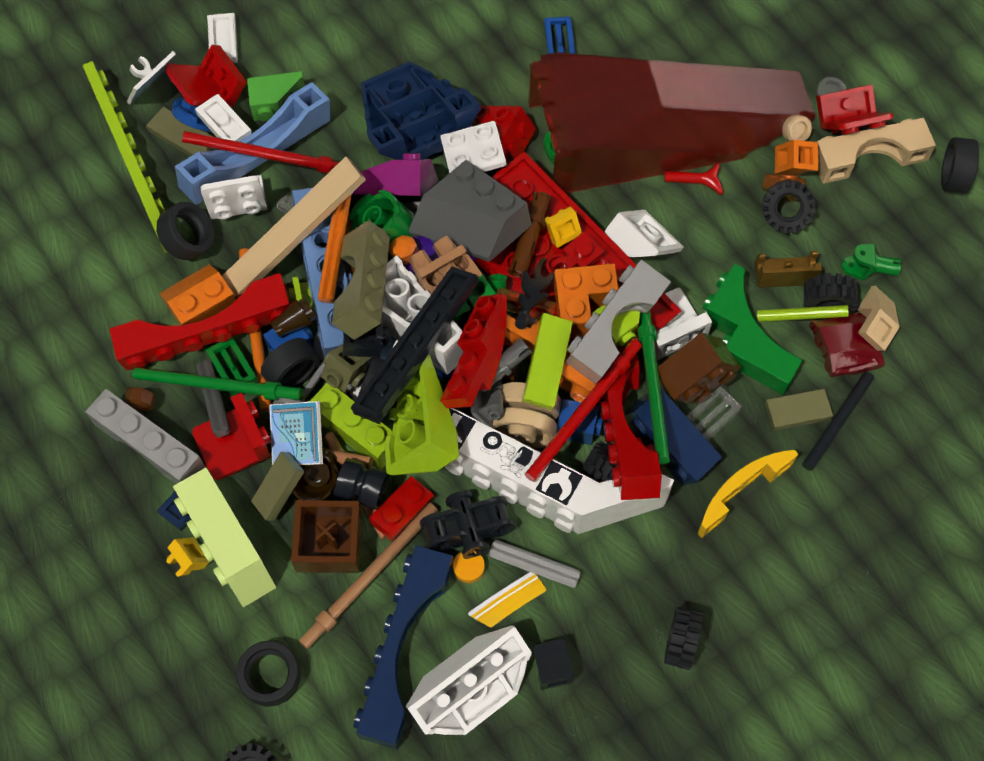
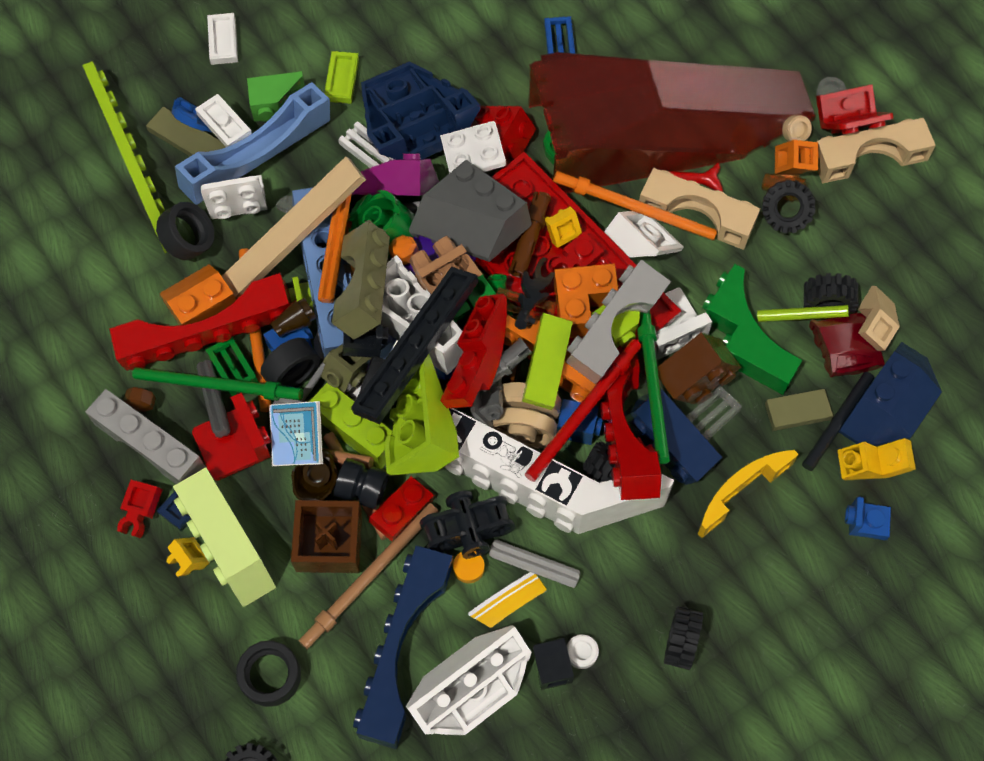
(139, 502): none -> red plate
(147, 75): white piece -> none
(214, 76): red bracket -> none
(277, 486): olive tile -> none
(322, 164): red bar -> none
(341, 76): none -> lime tile
(351, 135): none -> white tile
(582, 651): none -> white tile
(583, 186): none -> orange bar
(730, 216): none -> tan arch
(786, 271): pearl gold hinge -> none
(868, 519): none -> blue bracket
(869, 262): green piece -> none
(875, 462): none -> yellow slope
(894, 400): none -> dark blue wedge
(960, 165): black tyre -> none

